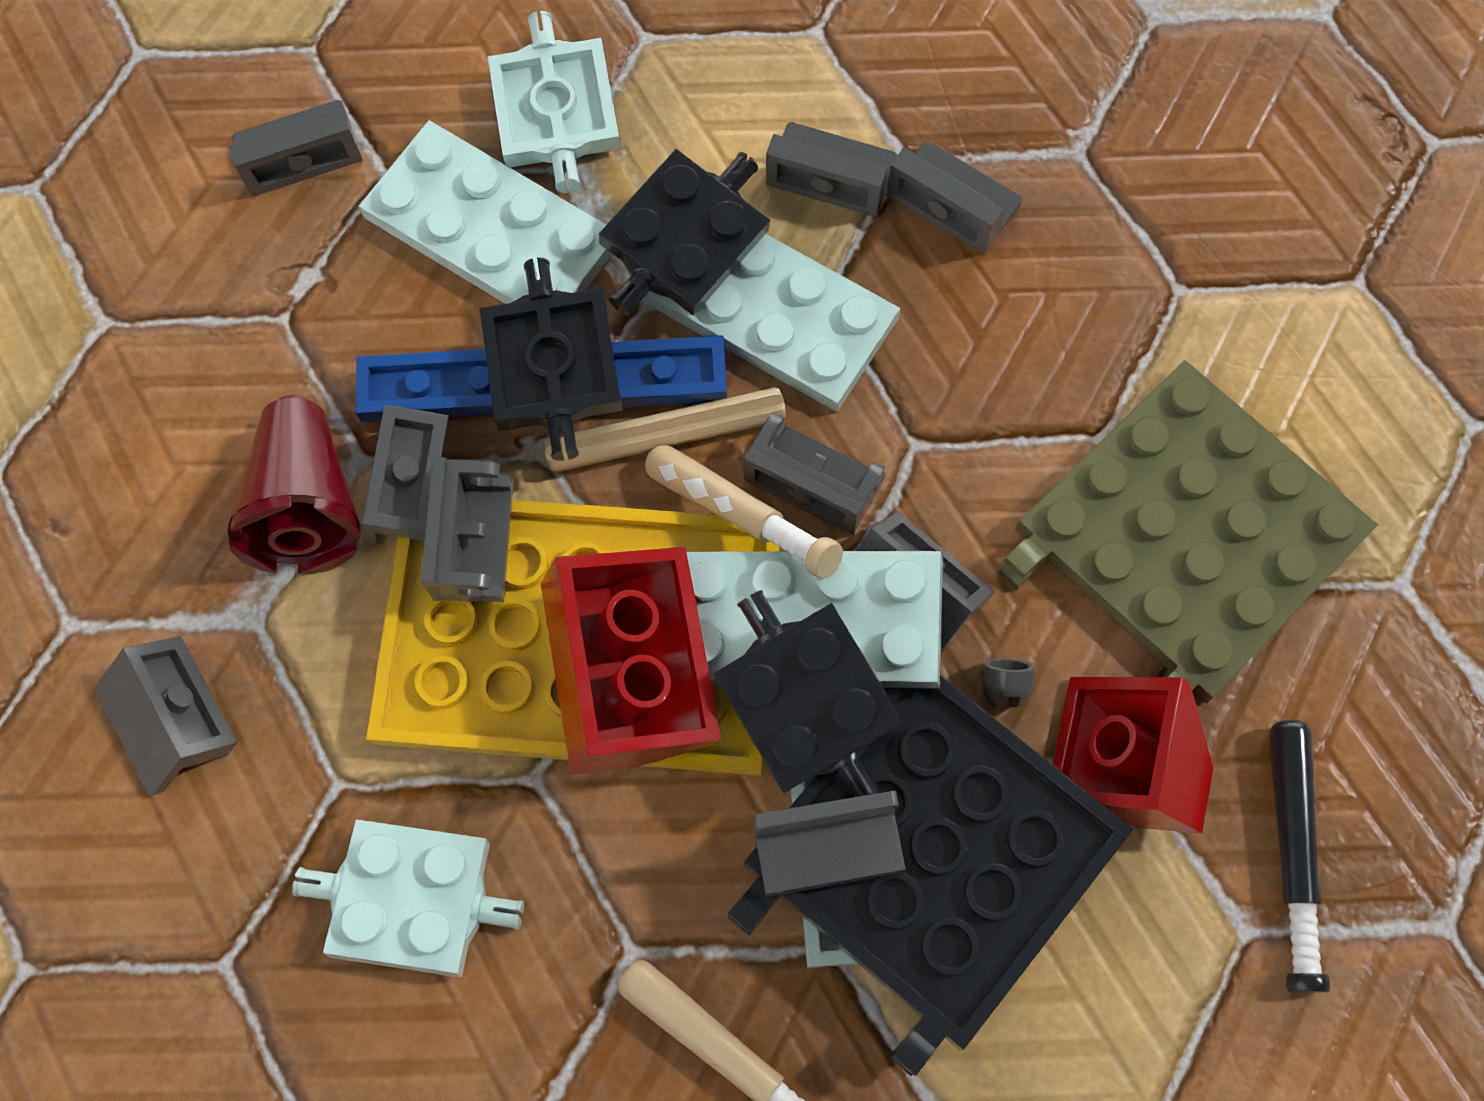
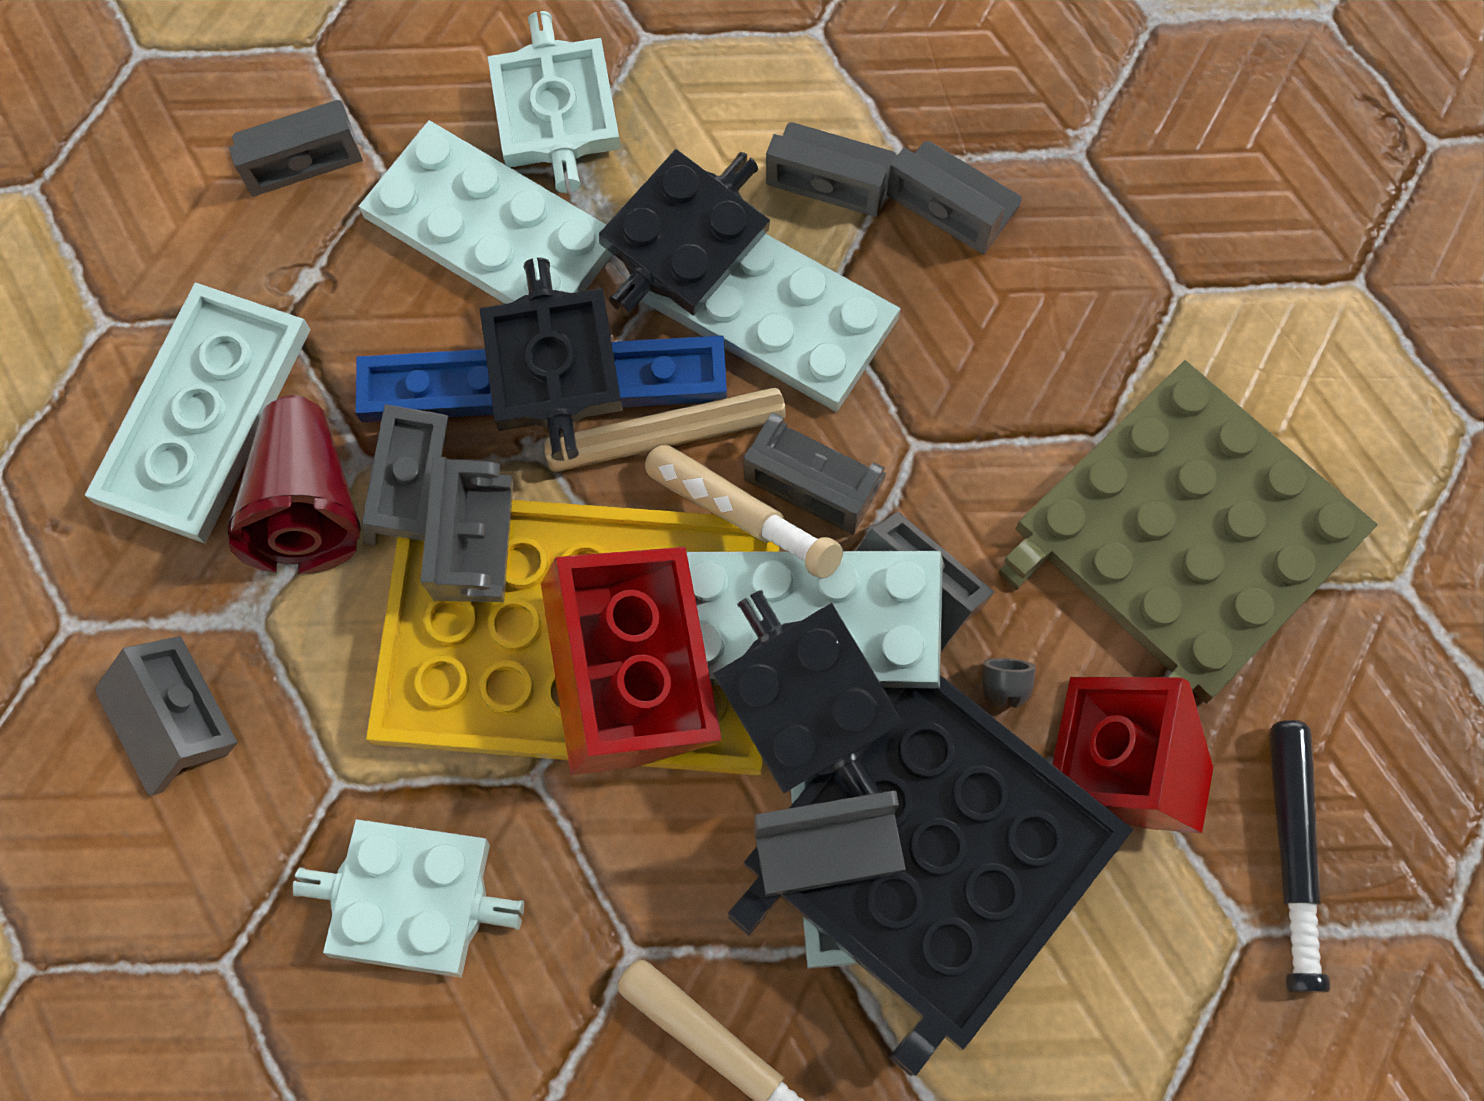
(198, 412): none -> light aqua plate

